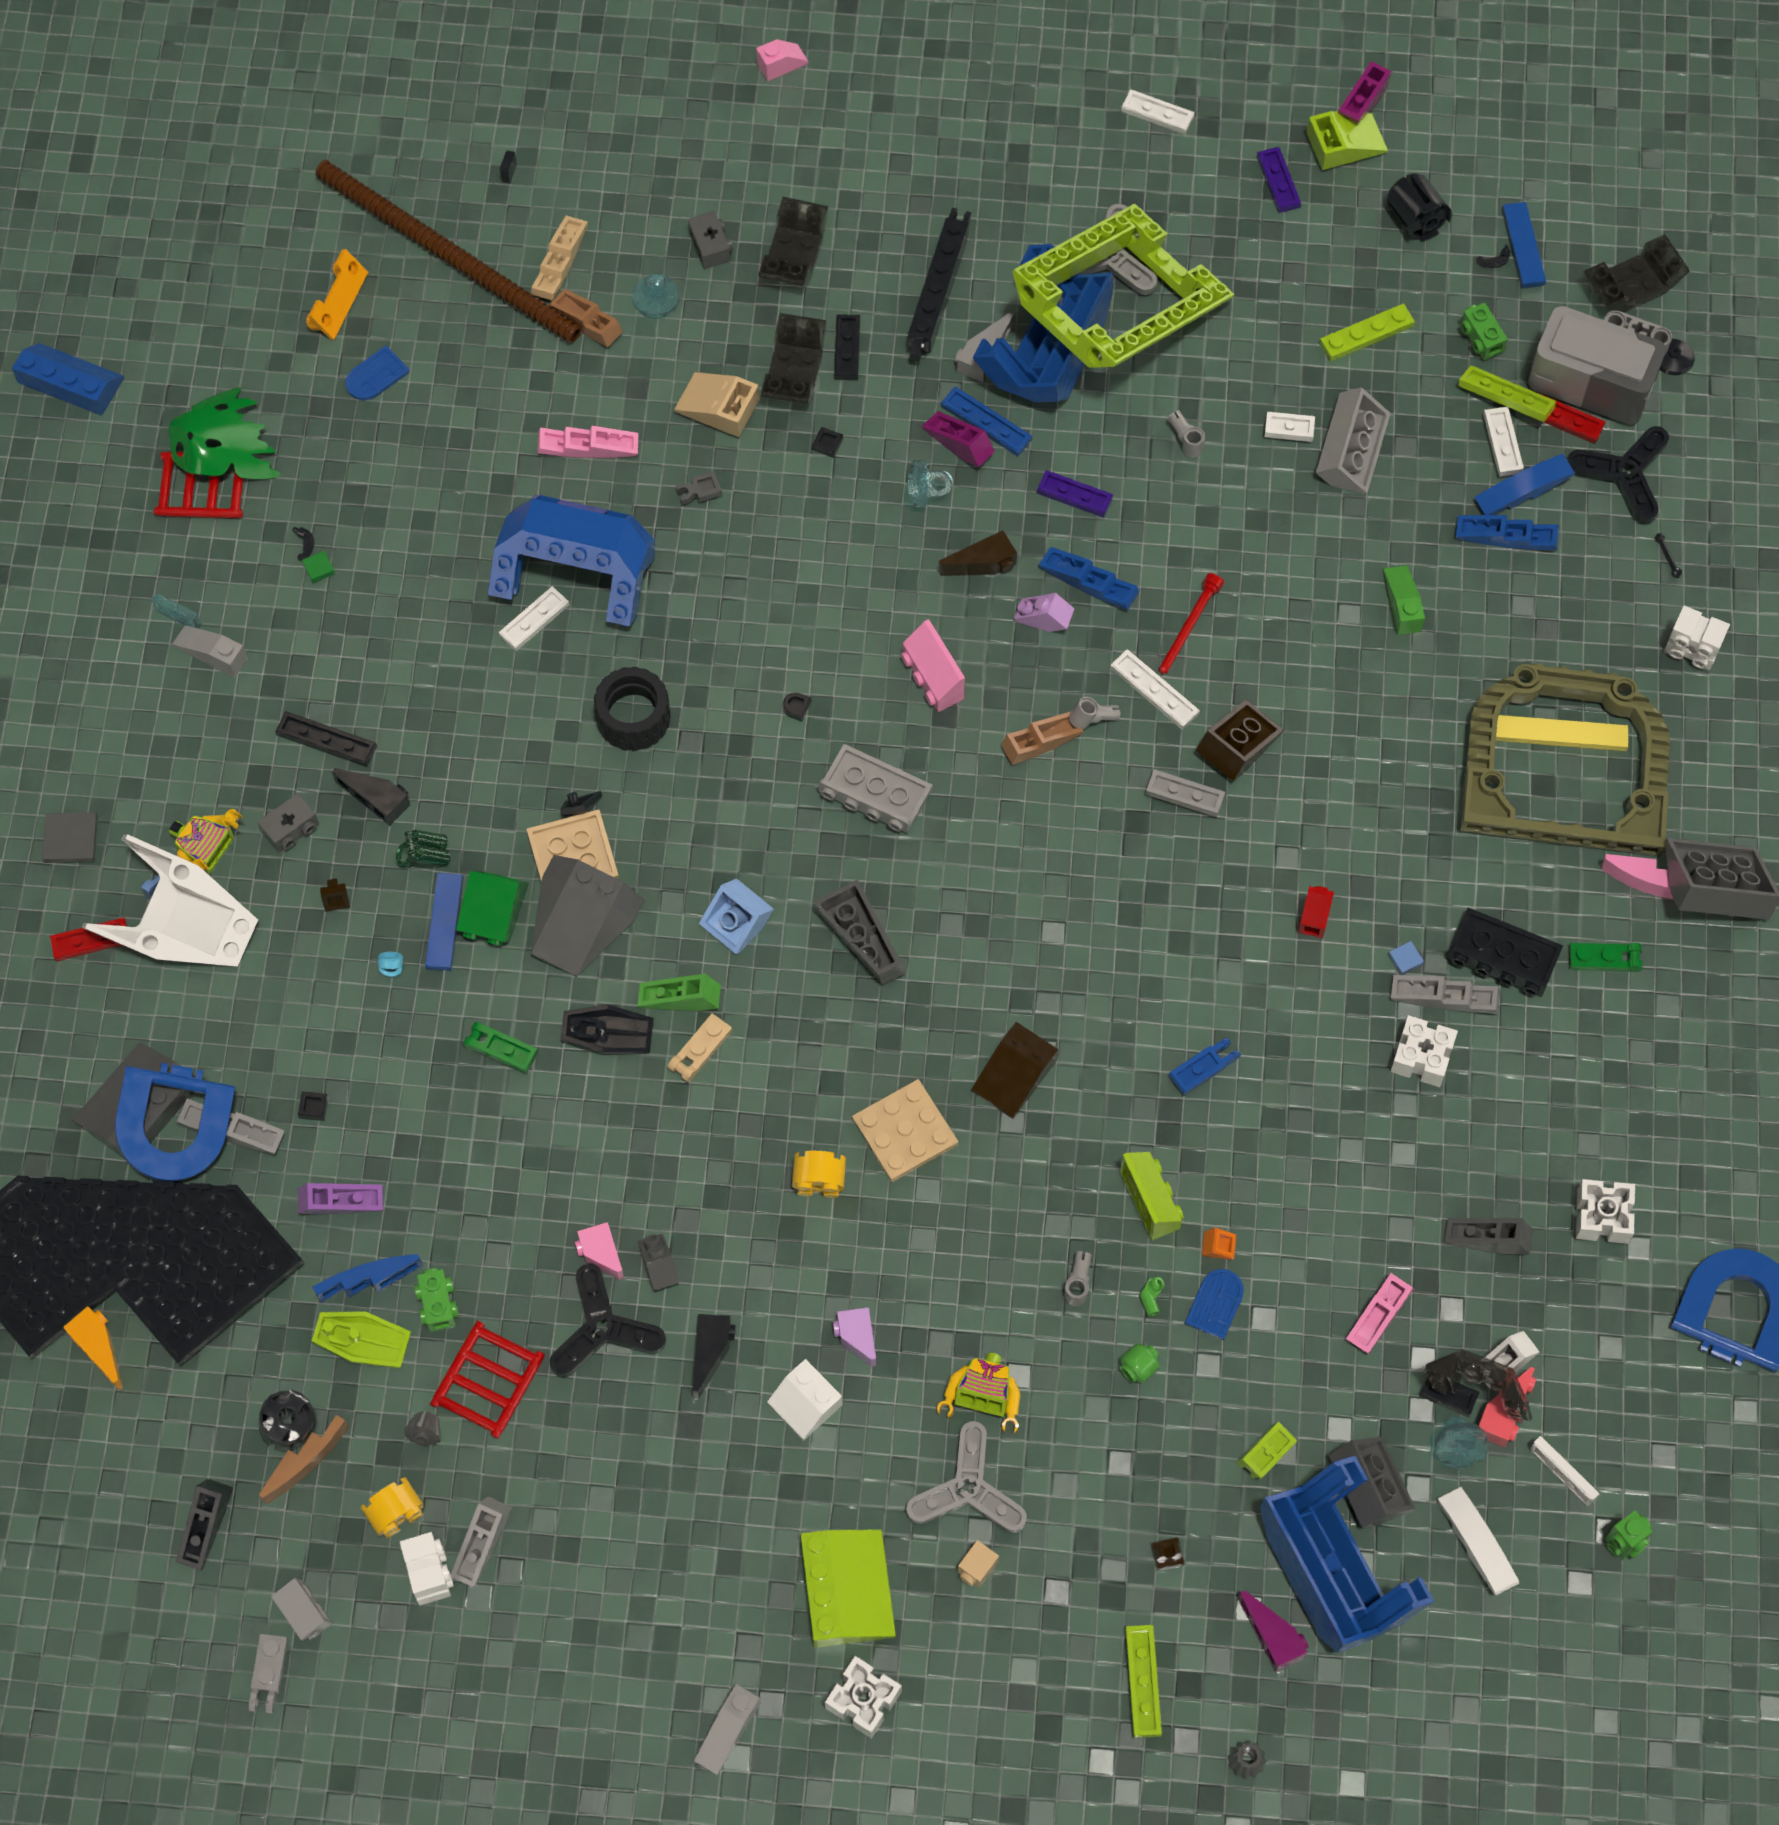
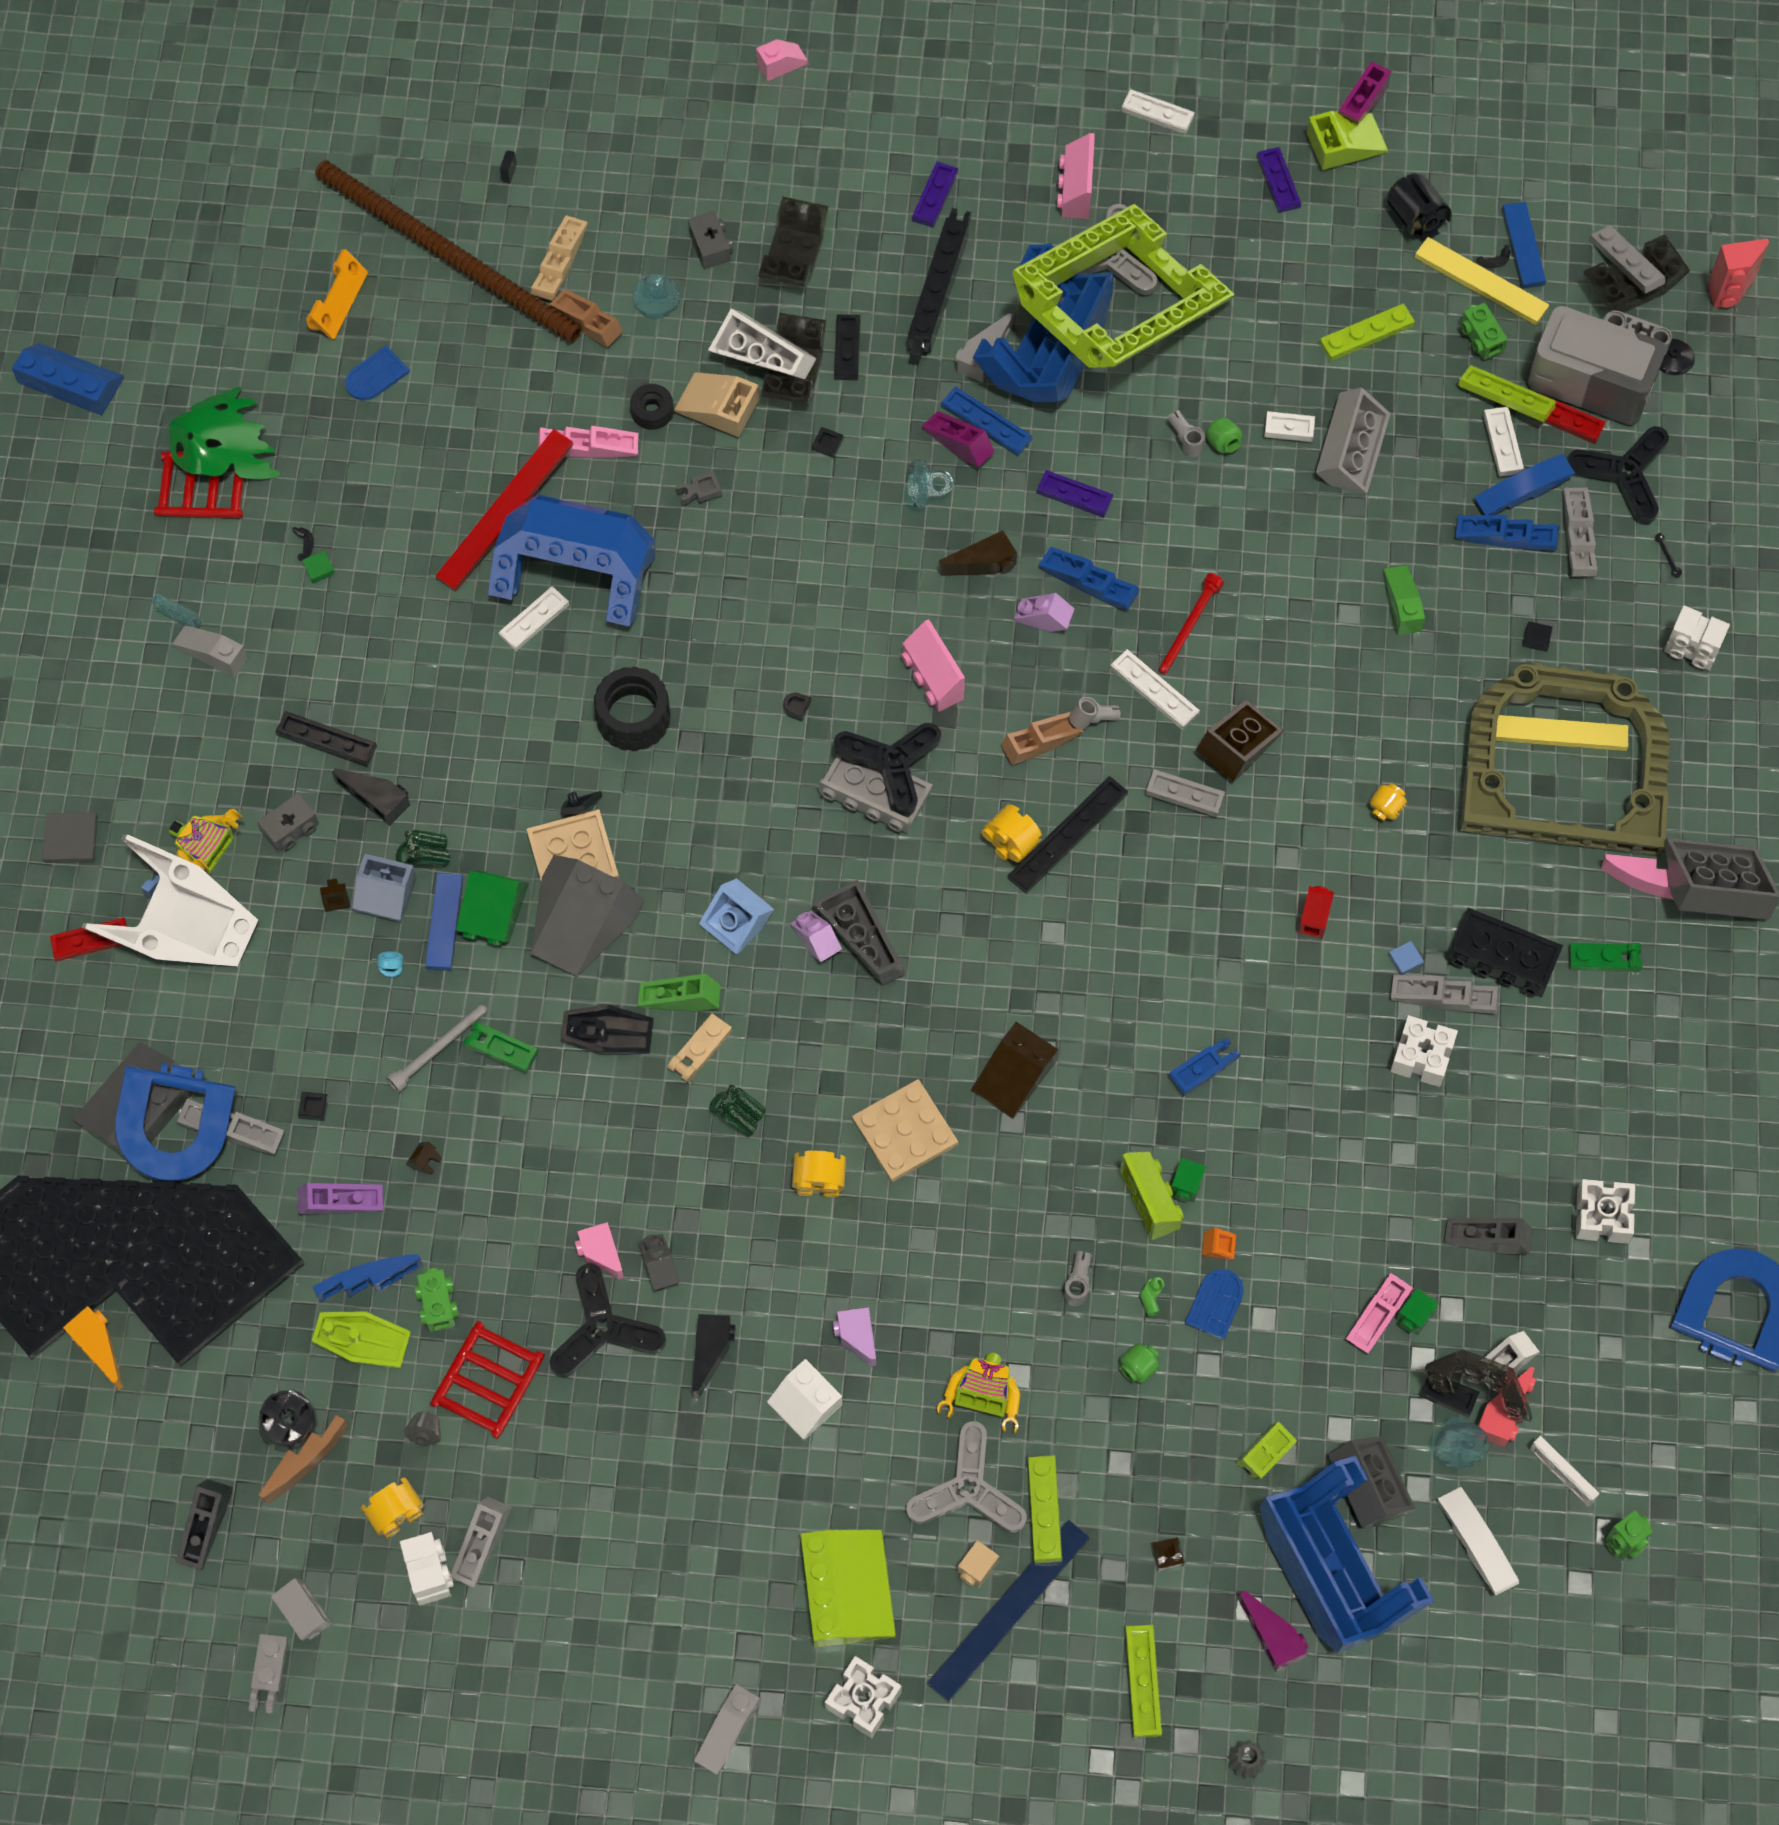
(383, 887): none -> sand blue slope
(399, 1078): none -> light grey piece
(421, 1155): none -> dark brown tile
(517, 492): none -> red tile
(652, 419): none -> black tyre
(738, 1109): none -> clear green piece
(756, 344): none -> white wedge
(816, 935): none -> lavender slope
(896, 775): none -> black piece
(935, 194): none -> dark purple tile
(1004, 1616): none -> dark blue tile
(1012, 834): none -> yellow brick
(1045, 1509): none -> lime plate
(1067, 834): none -> black tile
(1076, 178): none -> bright pink slope
(1187, 1180): none -> green brick
(1224, 435): none -> bright green head
(1388, 802): none -> yellow head
(1416, 1312): none -> green brick
(1482, 281): none -> light yellow tile
(1537, 636): none -> black tile
(1579, 531): none -> light grey slope
(1628, 259): none -> light grey plate
(1735, 271): none -> coral slope

